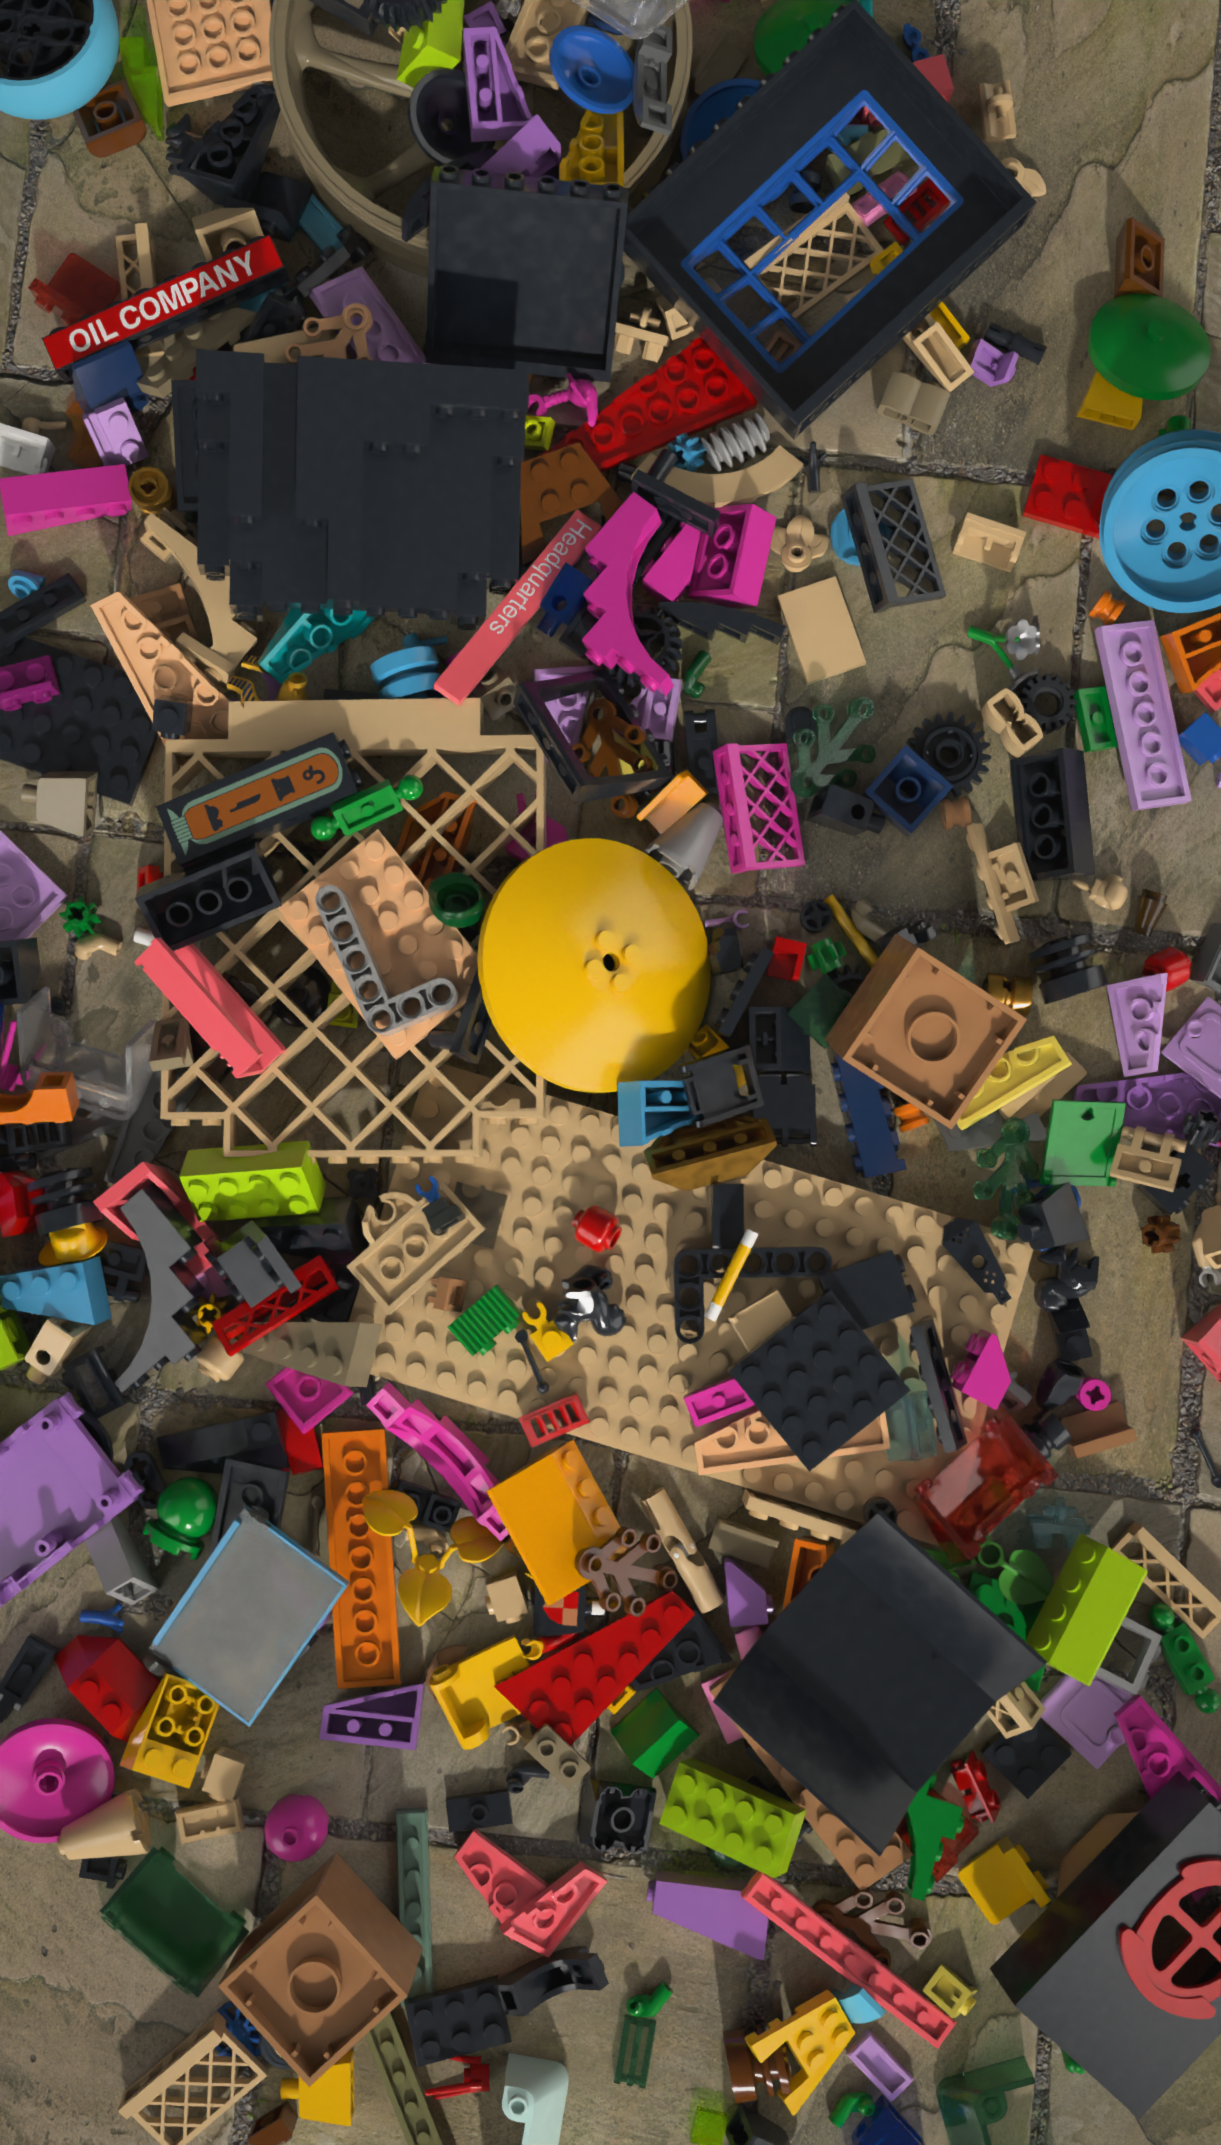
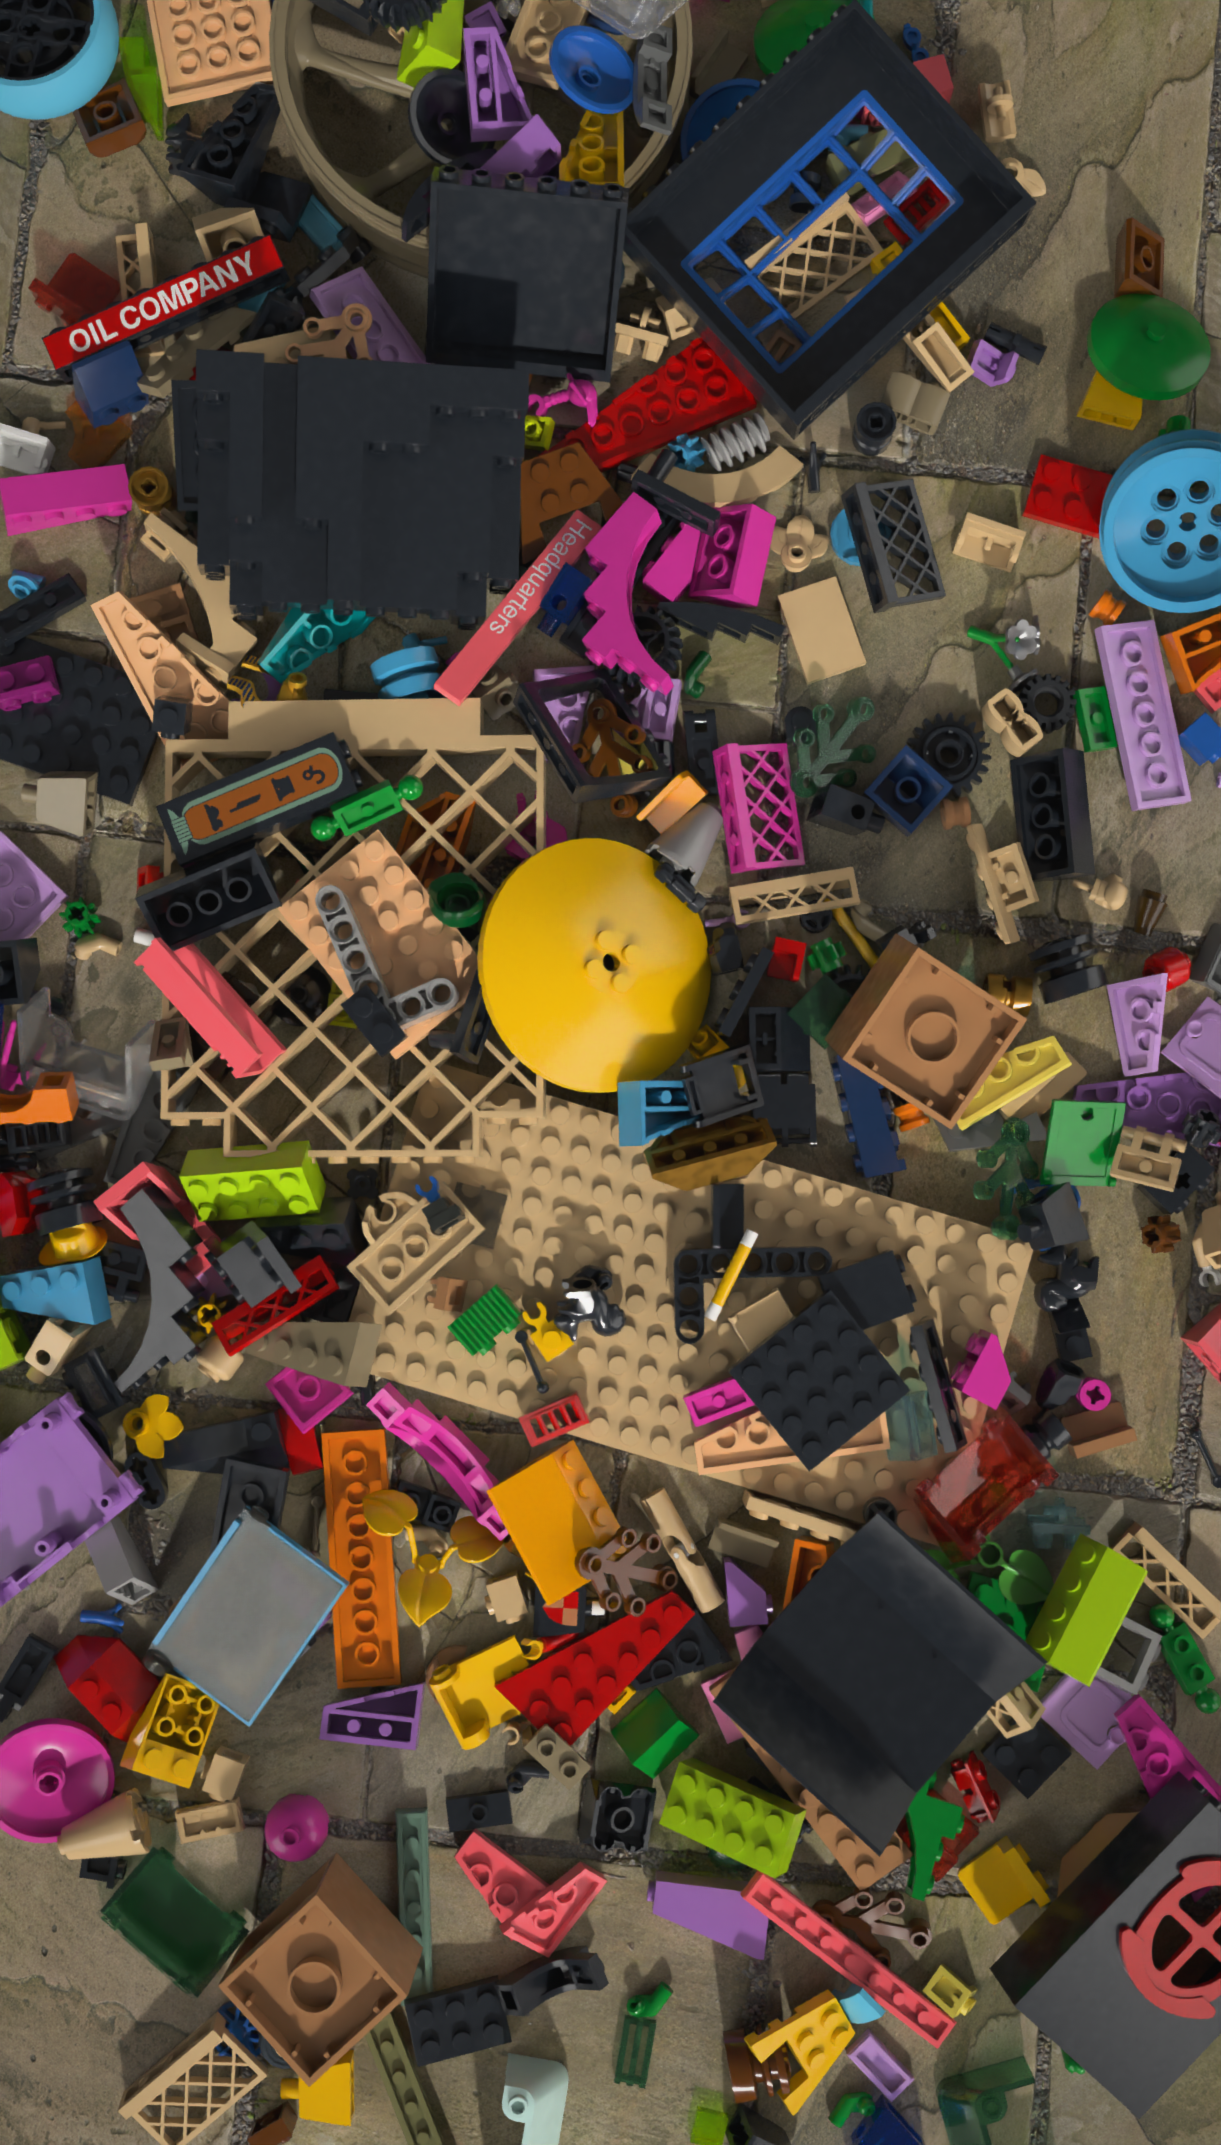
(115, 434): lavender plate -> none
(156, 1427): none -> yellow plate
(184, 1516): green tile -> none
(374, 1020): none -> black plate
(475, 2080): red plant -> none
(596, 1228): red head -> none
(680, 887): none -> black axle
(792, 888): none -> tan fence
(874, 428): none -> black wheel
(970, 1247): black piece -> none

